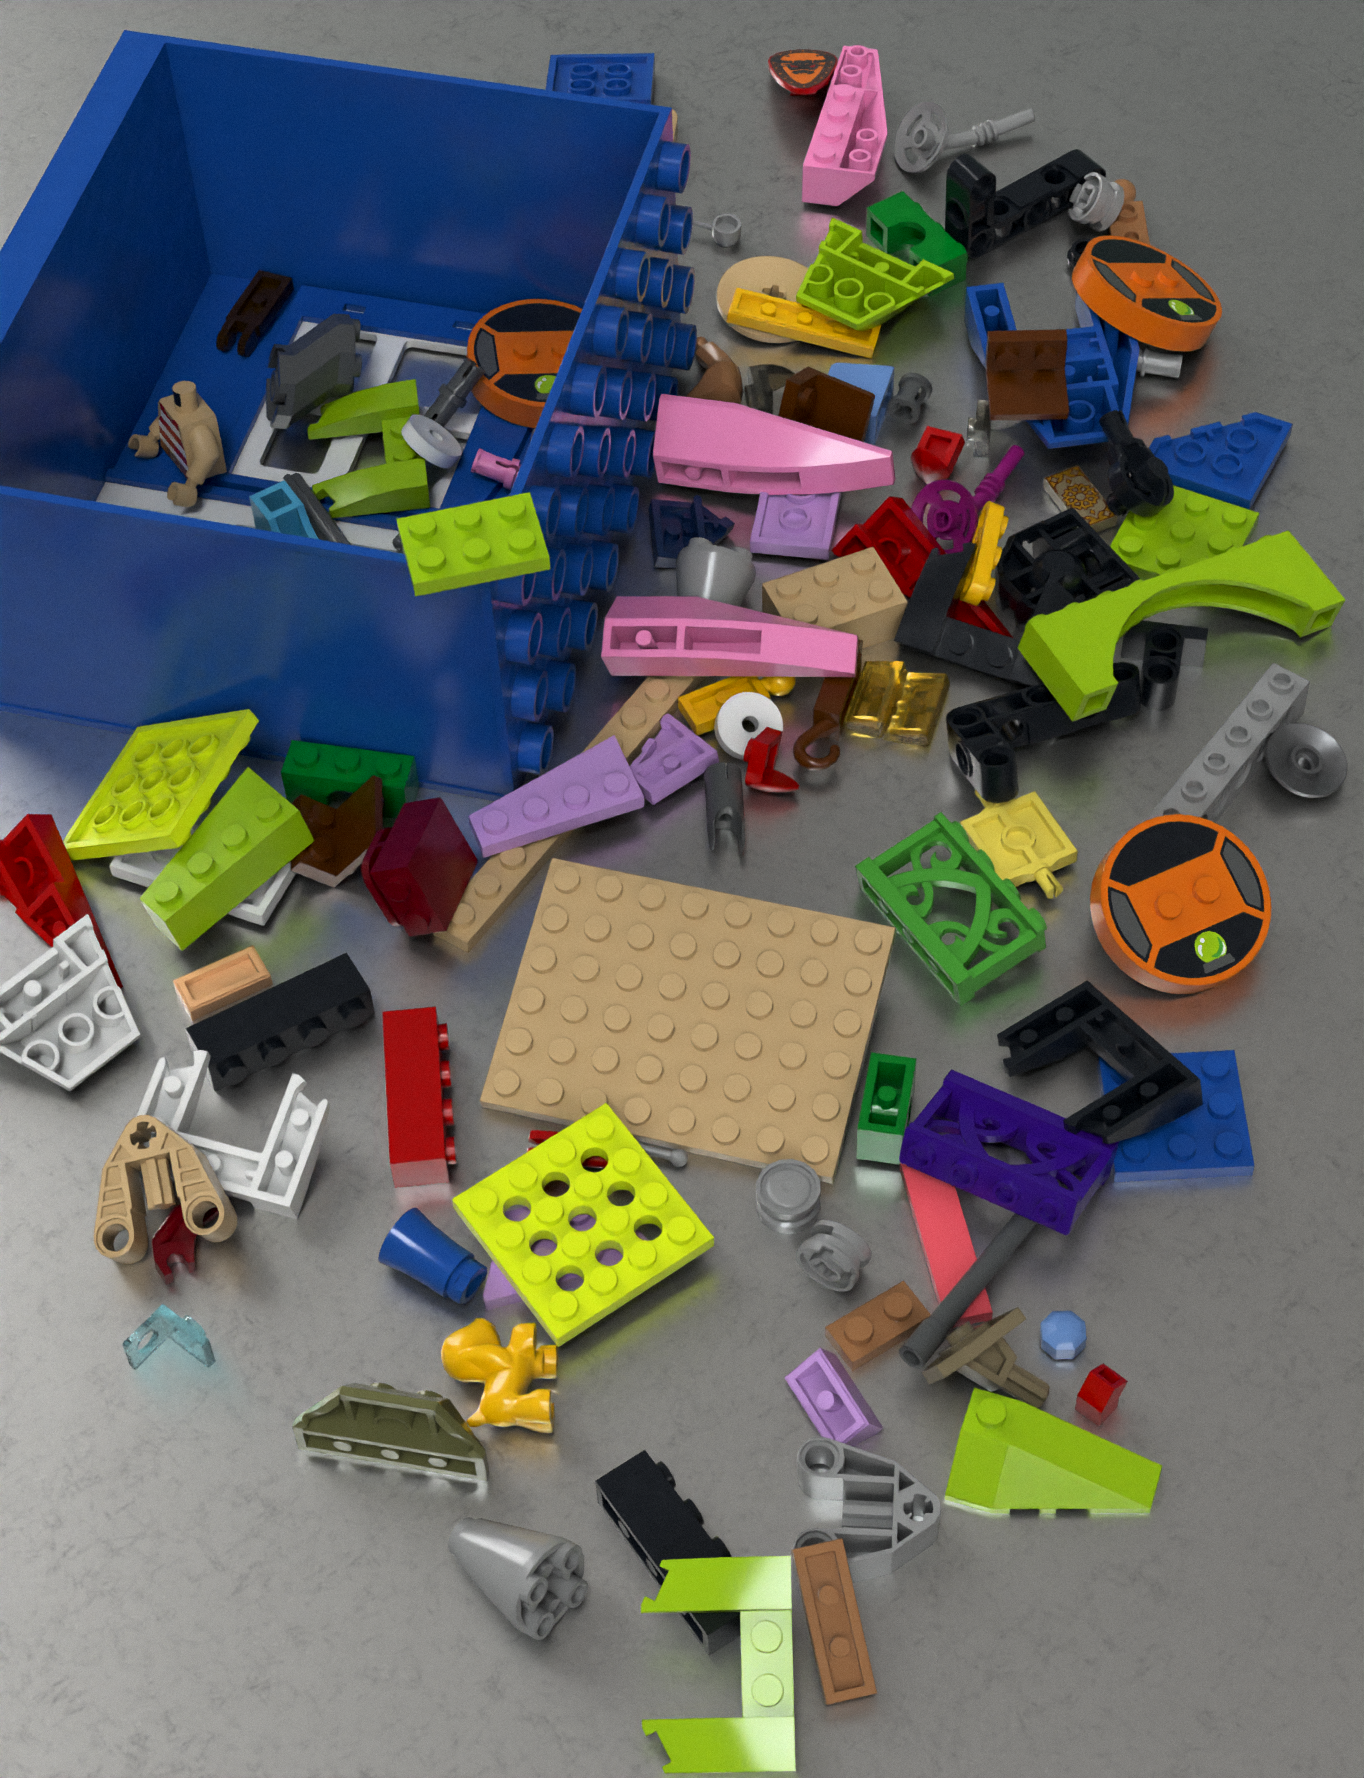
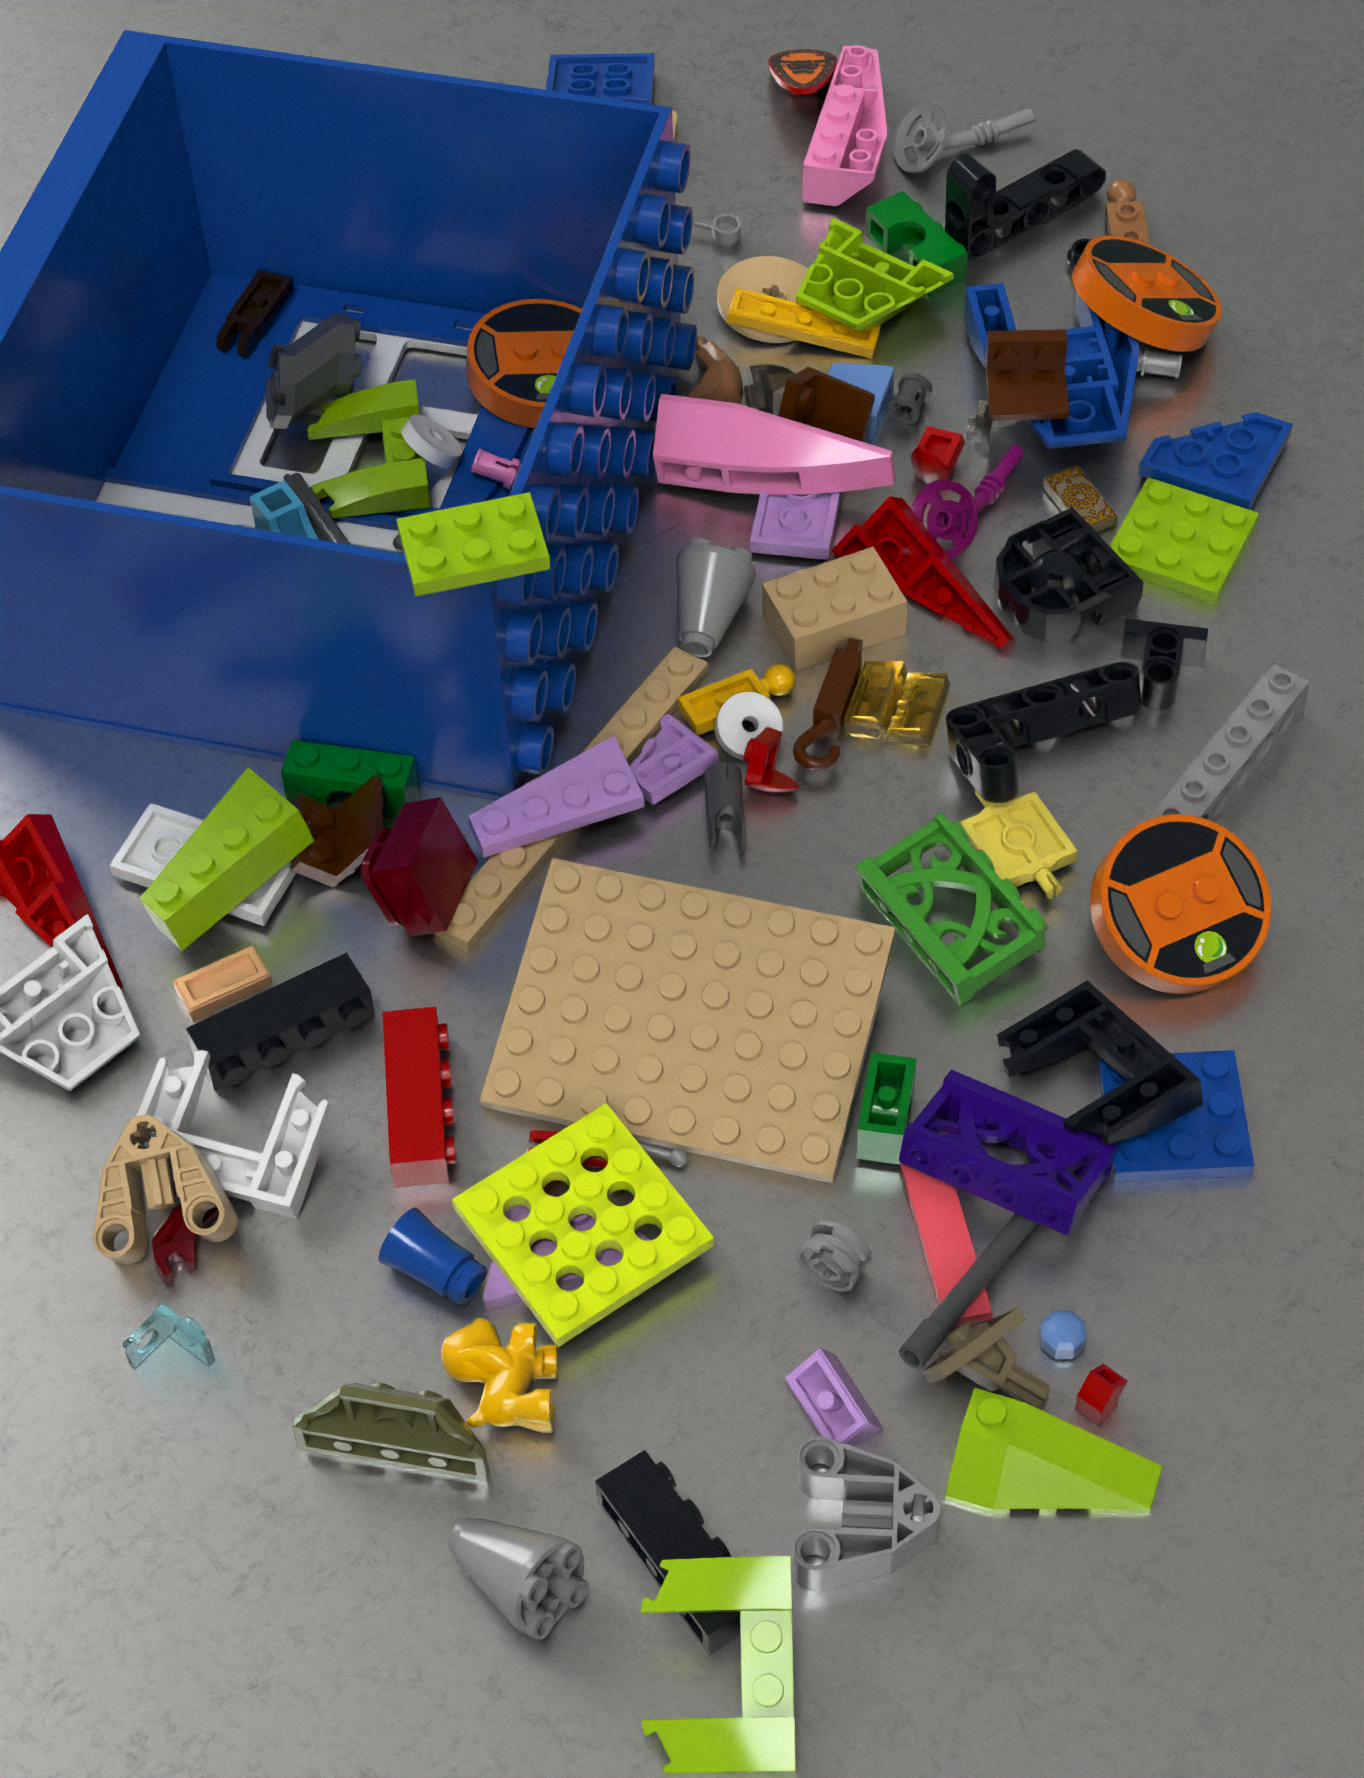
(159, 785): neon yellow piece -> none
(188, 436): tan torso -> none
(454, 393): dark grey pin -> none
(677, 522): dark blue slope -> none
(718, 640): bright pink wedge -> none
(788, 1196): light grey wheel -> none
(833, 1621): medium nougat plate -> none
(876, 1325): medium nougat plate -> none
(931, 630): black wedge -> none
(990, 528): yellow plate -> none
(1096, 202): light grey wheel -> none
(1147, 471): black pin -> none
(1266, 578): lime arch -> none
(1314, 750): flat silver dish -> none

